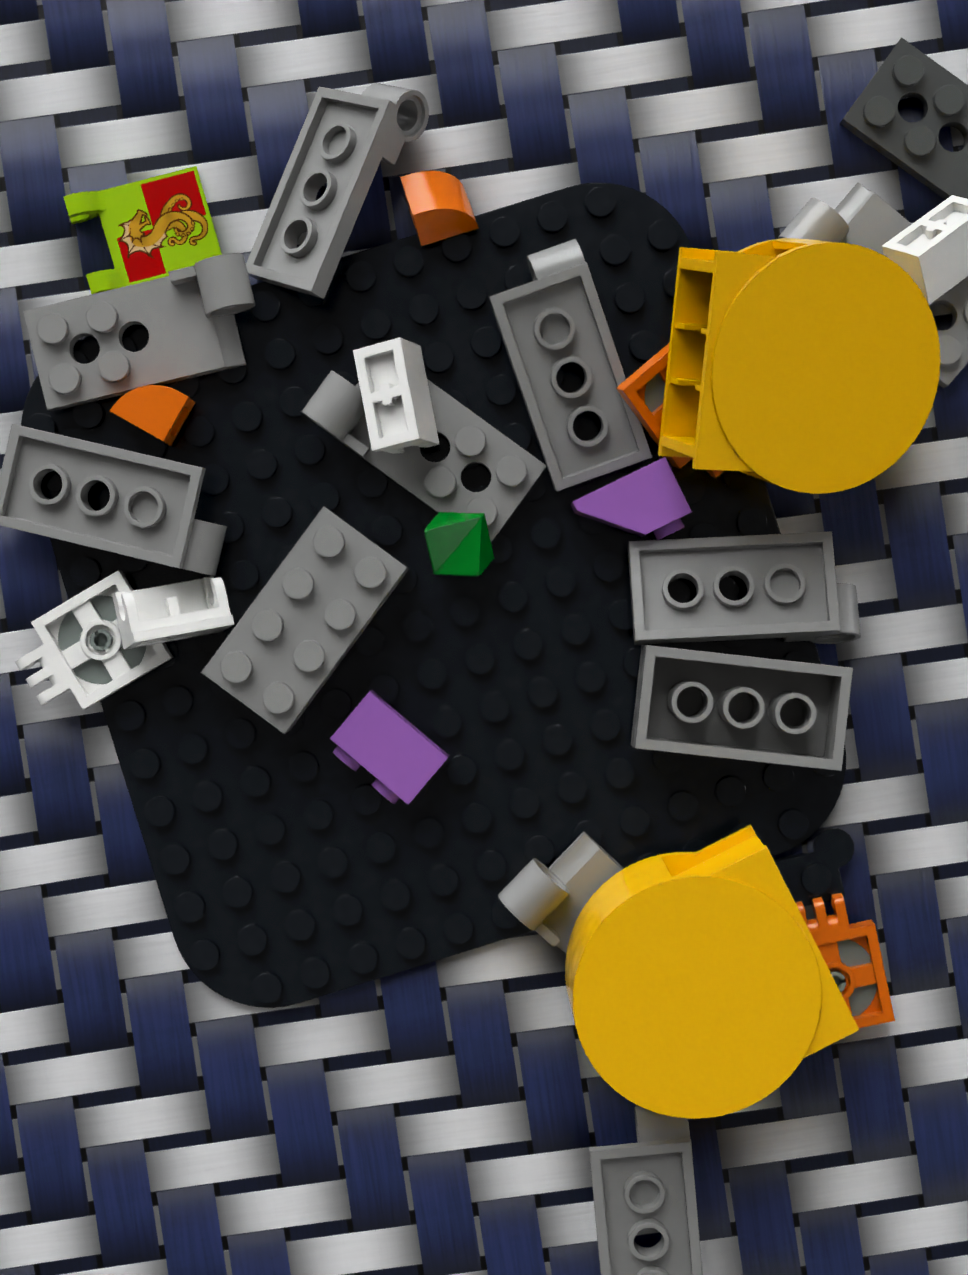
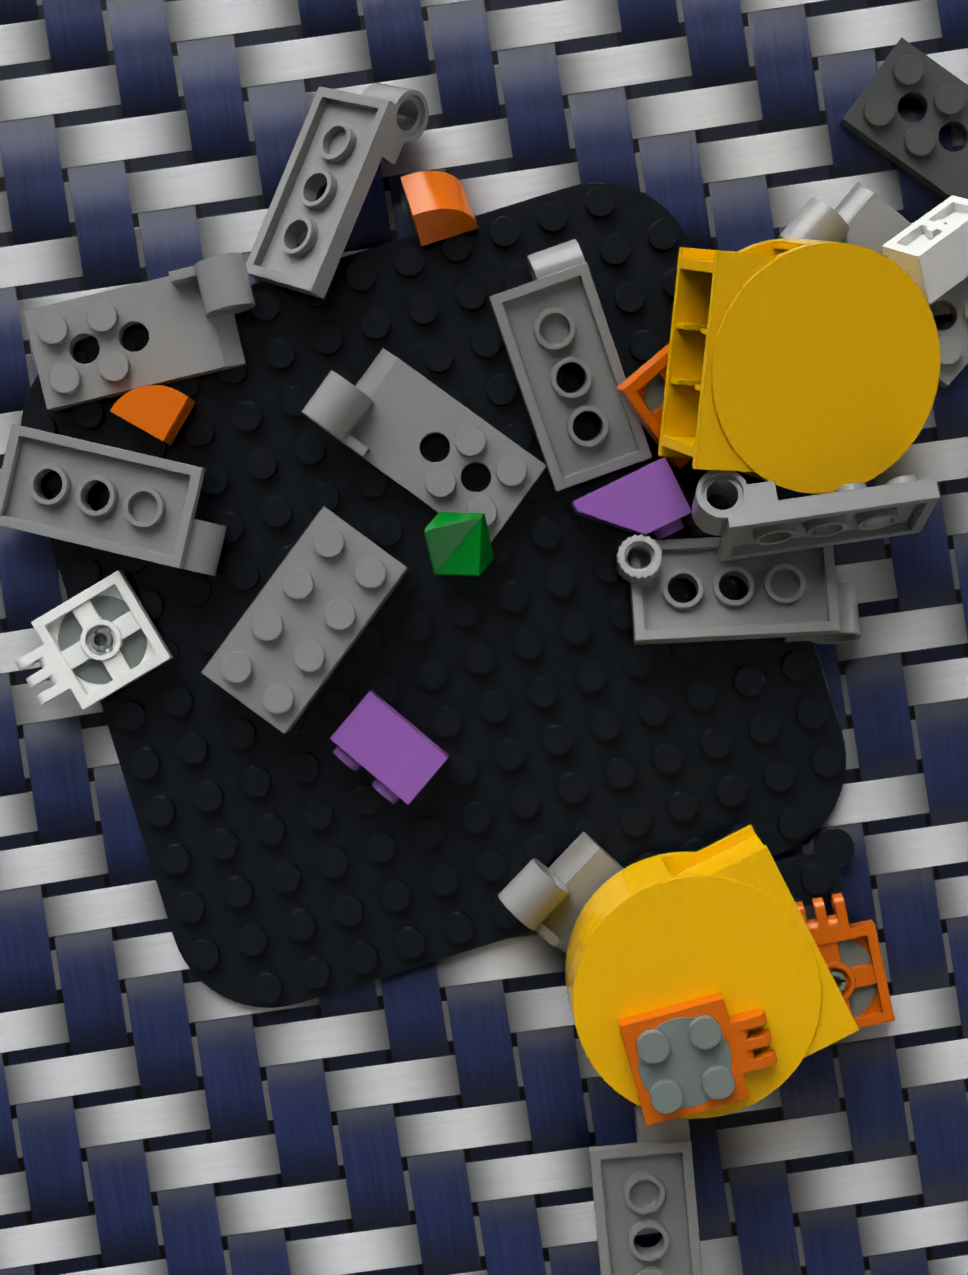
(148, 227): flag -> none
(172, 612): white hinge -> none
(395, 396): white hinge -> none
(639, 575): none -> light grey axle
(693, 1056): none -> piece
(741, 707): light grey brick -> none
(766, 526): none -> light grey hinge

